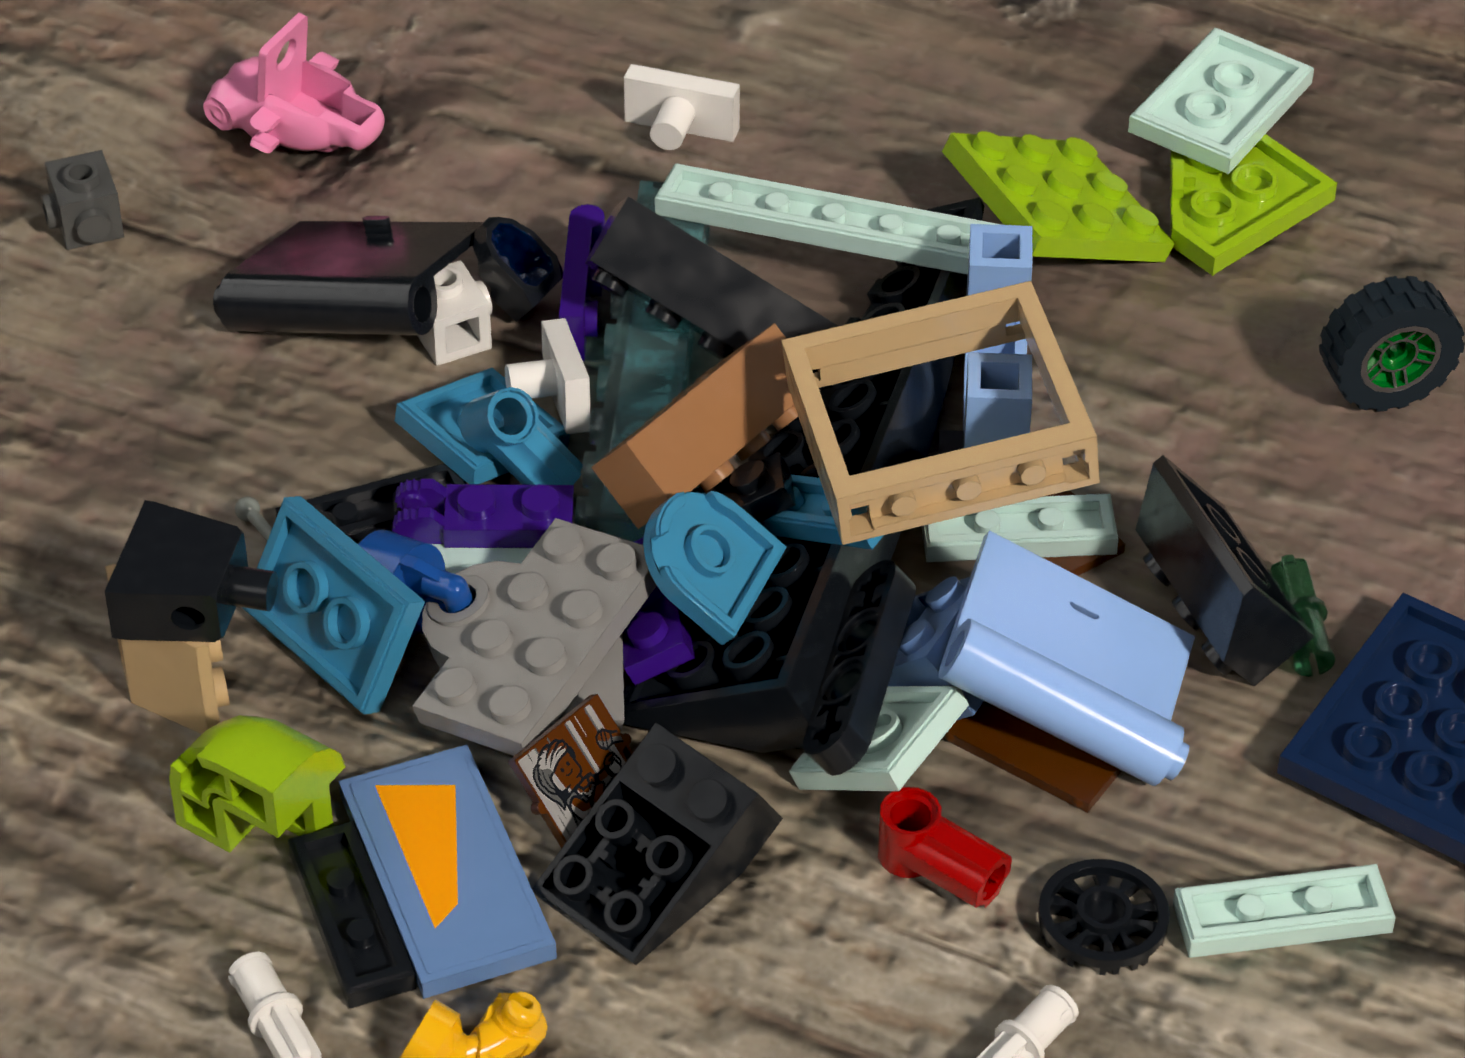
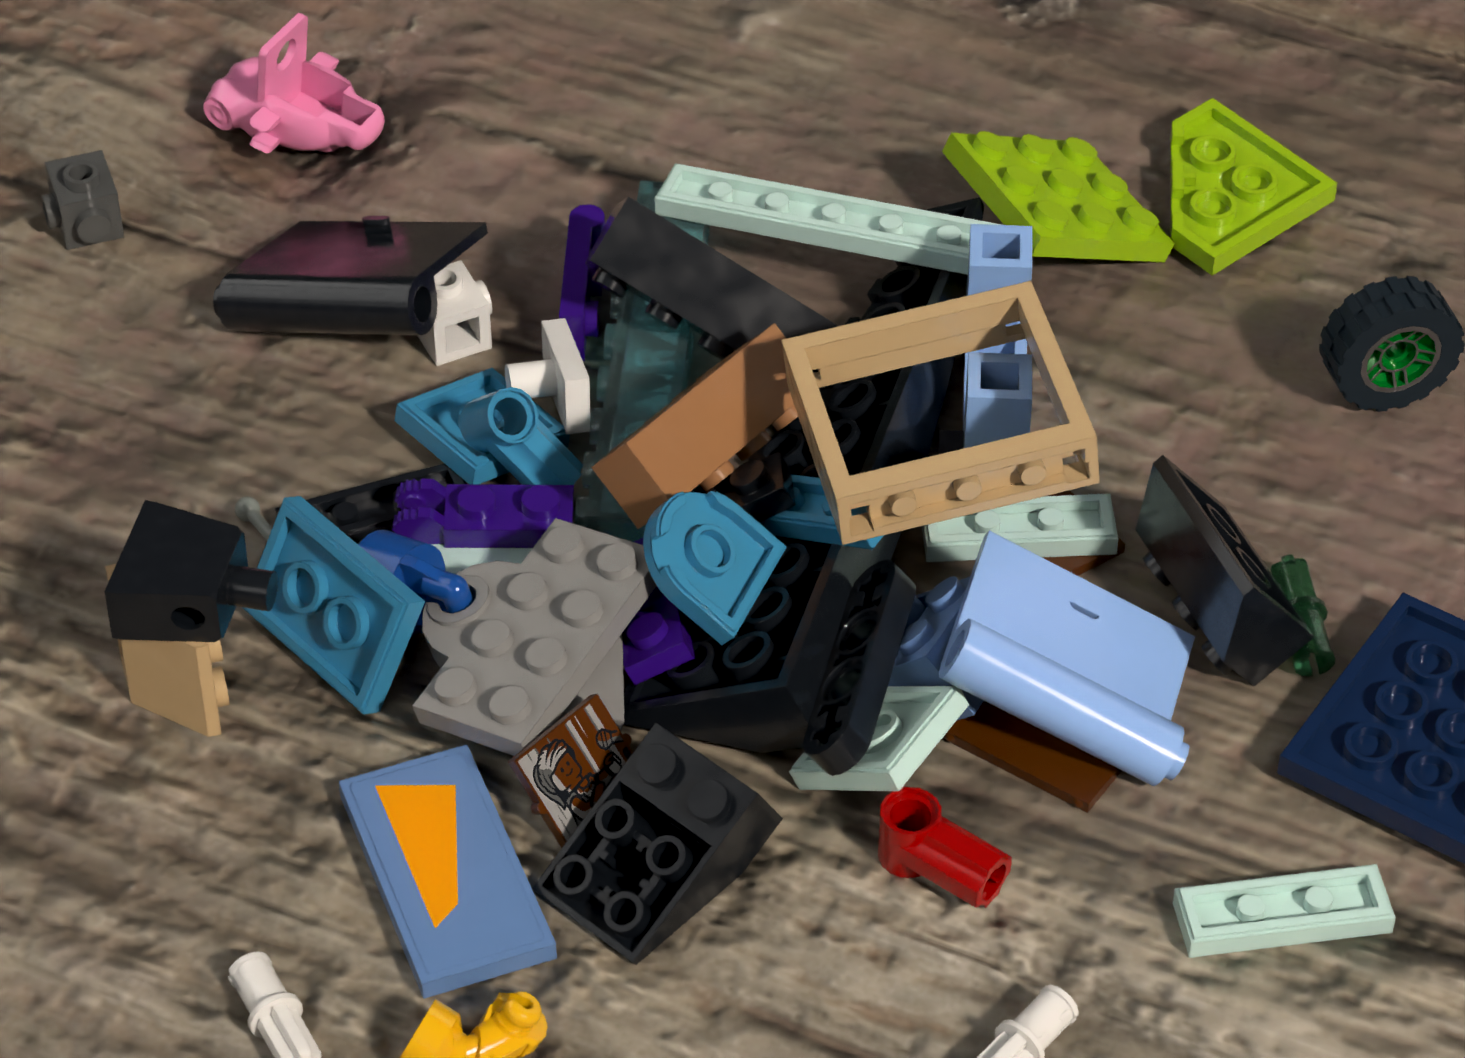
(252, 776): lime brick -> none
(352, 914): black tile -> none
(515, 264): black rock -> none
(680, 105): white tile -> none
(1103, 915): black wheel -> none
(1221, 100): light aqua tile -> none

